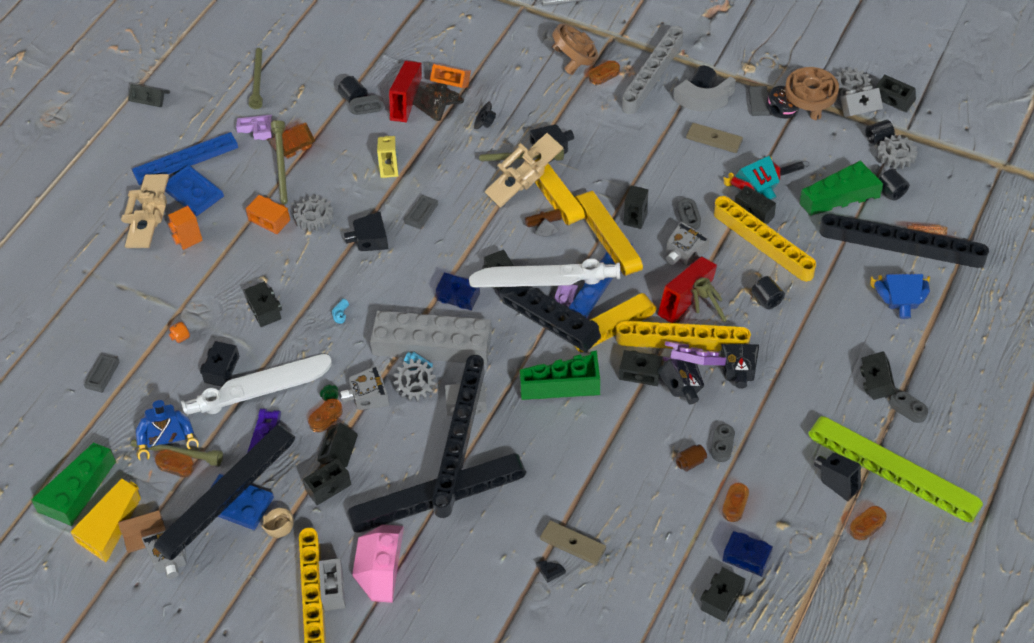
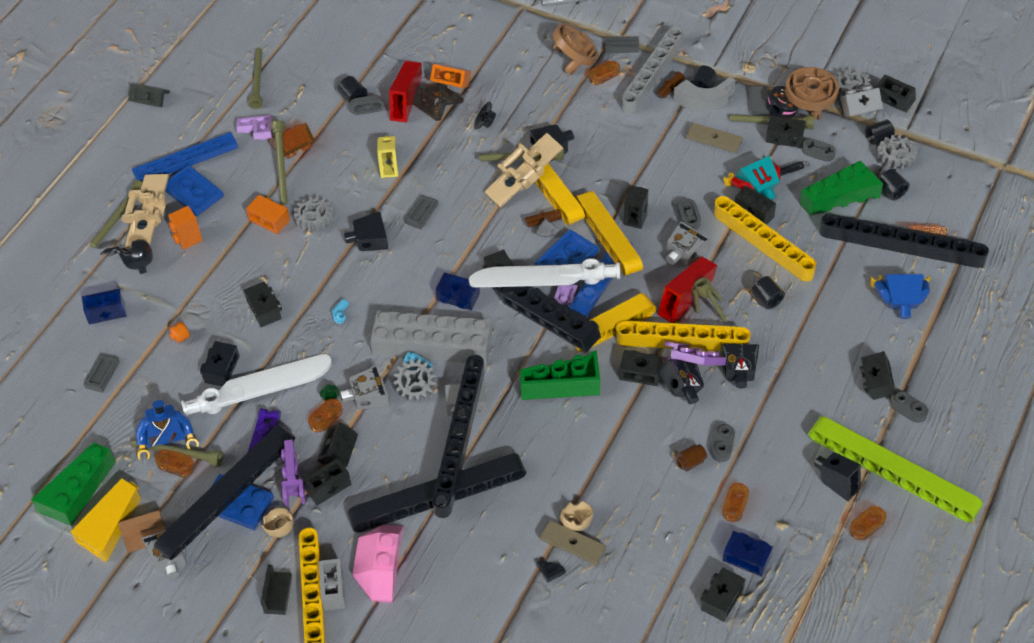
(104, 306): none -> clear blue brick
(114, 218): none -> olive piece
(136, 258): none -> black hair
(276, 591): none -> pearl dark grey panel
(292, 485): none -> medium lavender plate
(569, 250): none -> blue plate
(577, 516): none -> tan hair
(622, 44): none -> dark grey tile
(670, 84): none -> reddish brown axle
(765, 119): none -> olive piece
(785, 131): none -> pearl dark grey brick
(818, 150): none -> dark grey beam

